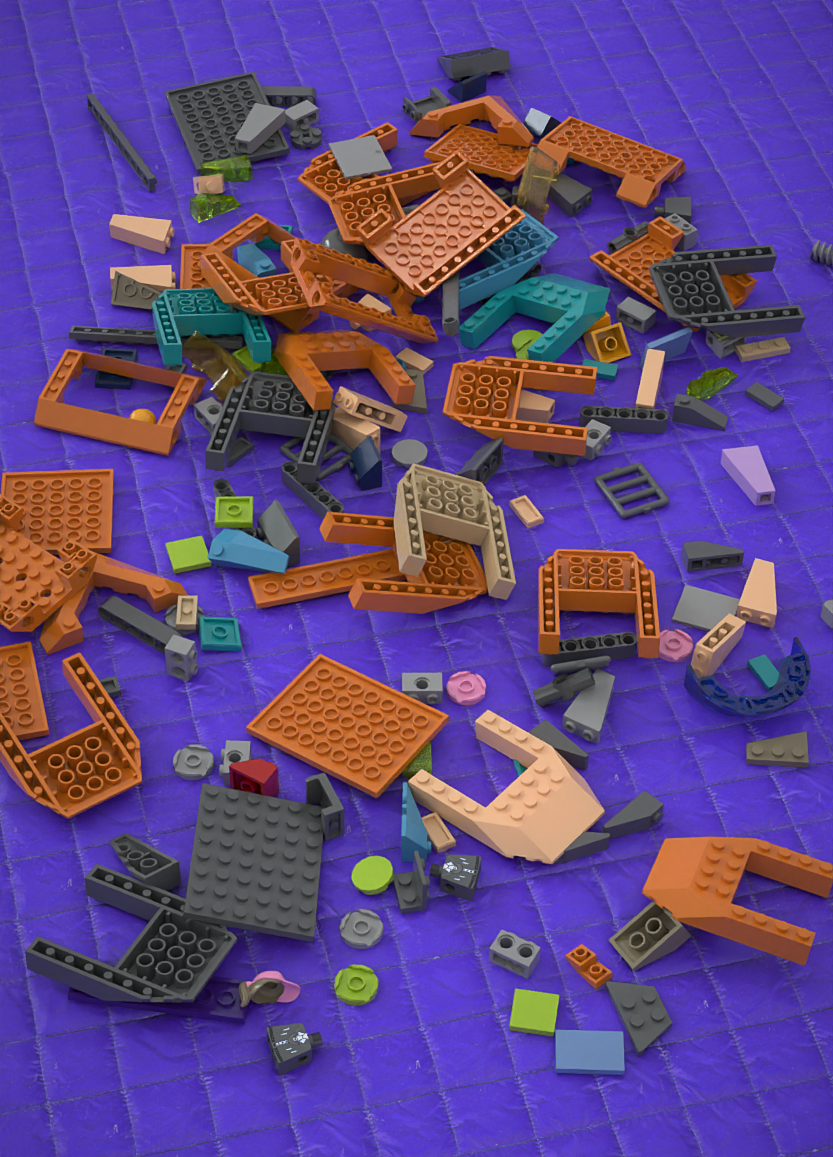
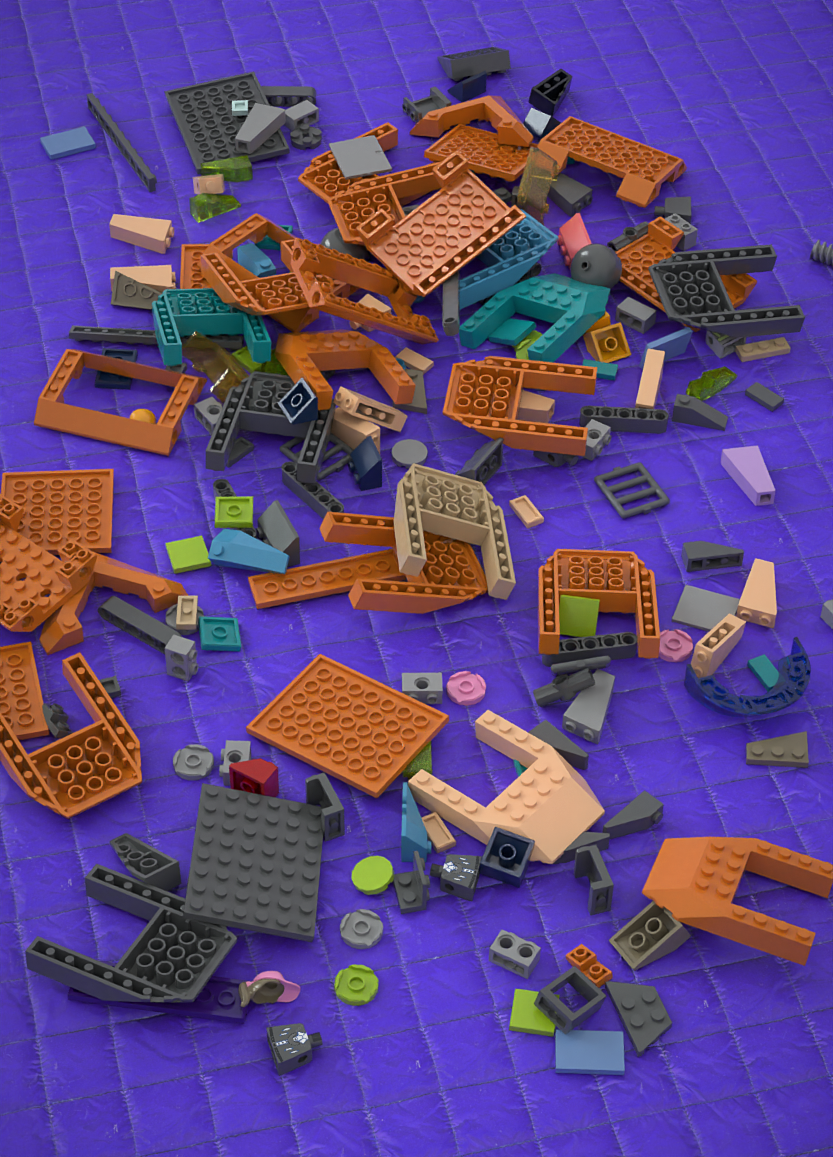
(56, 720): none -> dark grey slope
(67, 143): none -> medium blue tile
(240, 108): none -> light aqua plate
(300, 403): none -> dark blue slope
(506, 857): none -> dark blue slope
(512, 332): none -> teal tile
(551, 92): none -> black wedge
(565, 1018): none -> dark grey window
(572, 238): none -> coral slope
(578, 616): none -> lime tile
(590, 864): none -> dark grey panel
(596, 266): none -> dark grey cylinder

